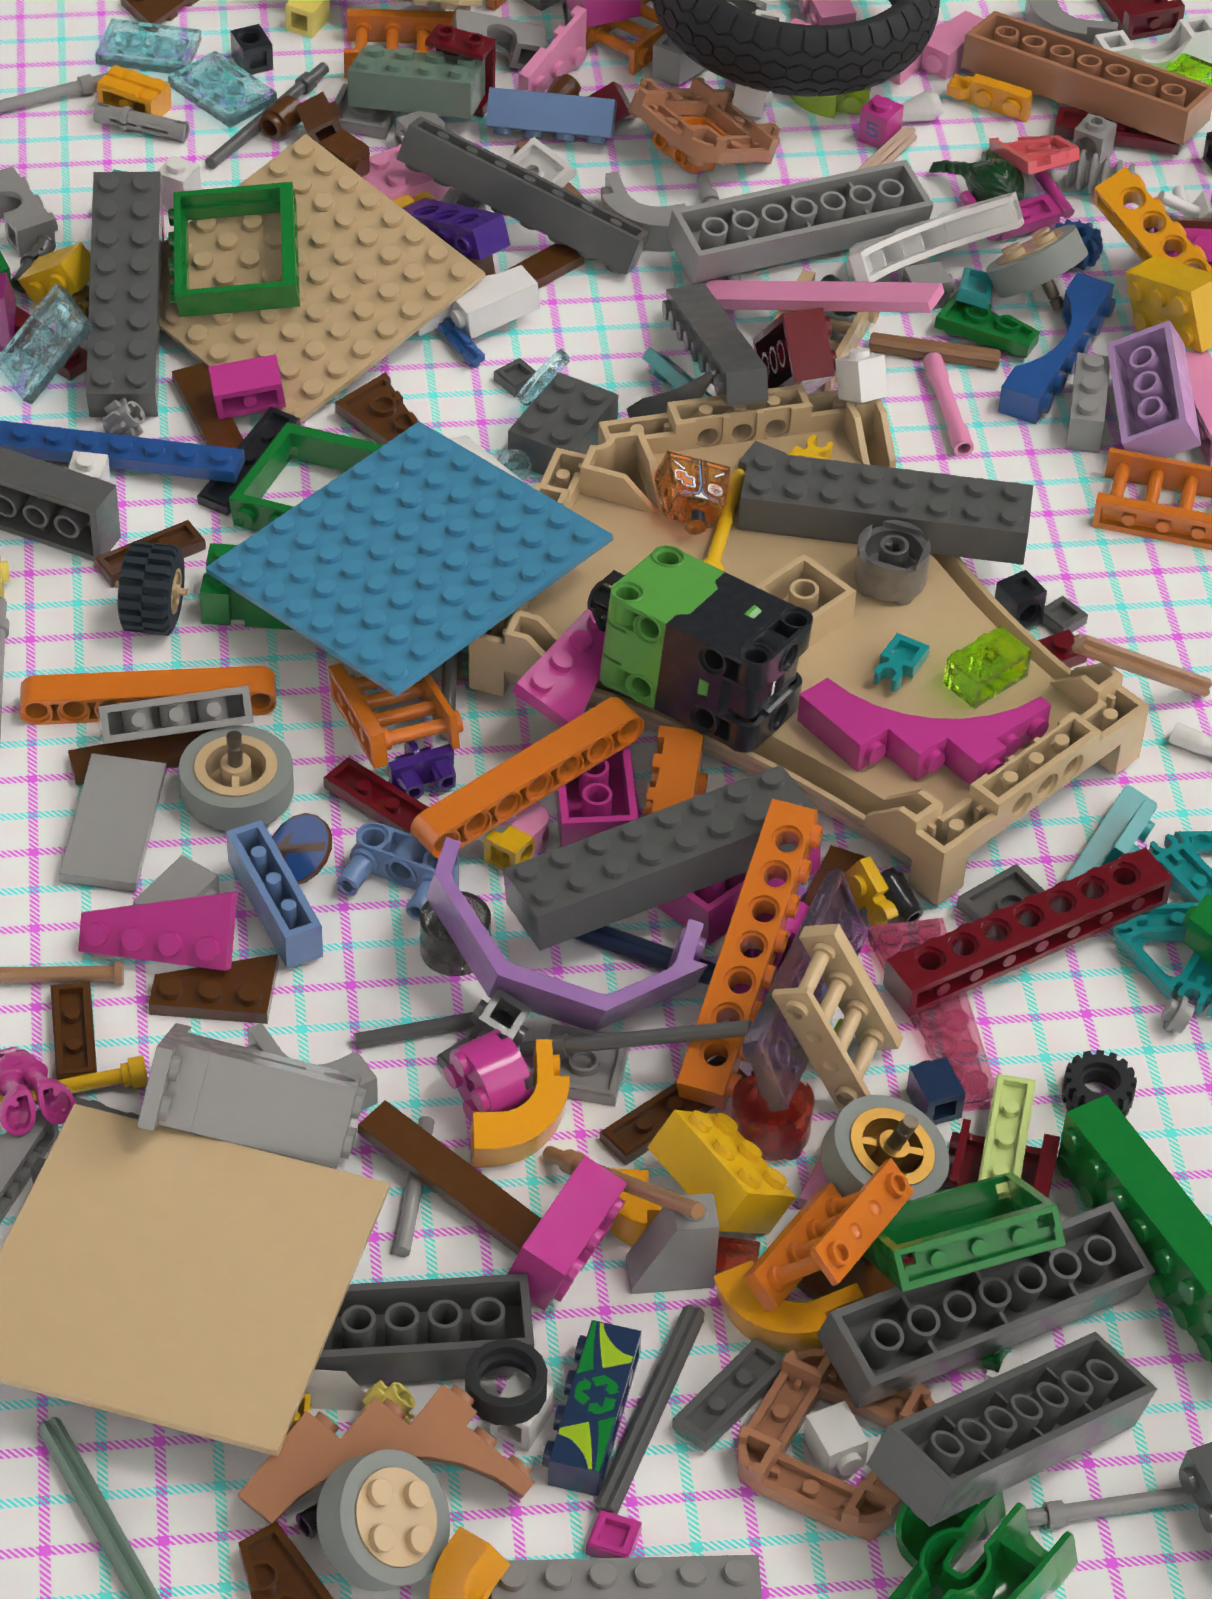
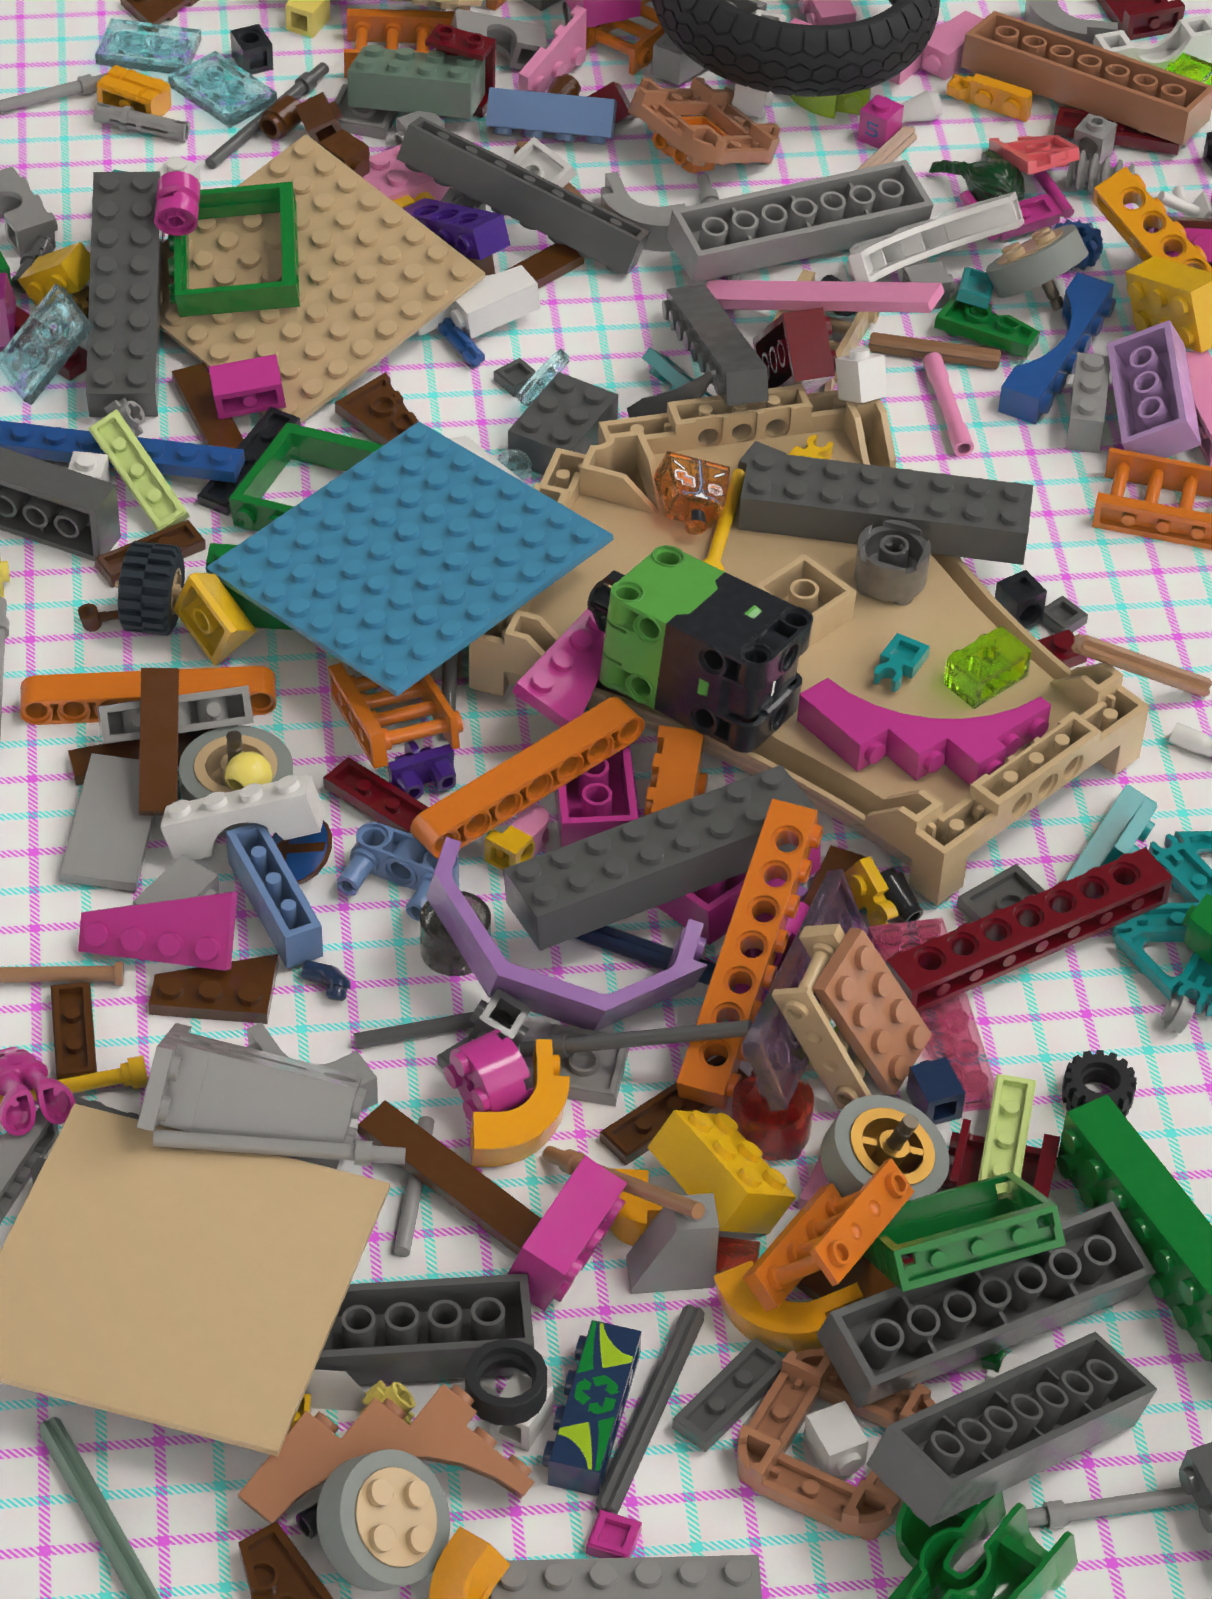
(92, 619): none -> reddish brown hand
(138, 471): none -> yellowish green tile
(158, 740): none -> reddish brown tile
(177, 203): none -> dark pink wheel
(212, 616): none -> yellow slope
(248, 769): none -> light yellow piece
(285, 806): none -> white arch
(328, 975): none -> dark blue arm
(361, 1153): none -> light grey bar
(872, 1011): none -> nougat plate

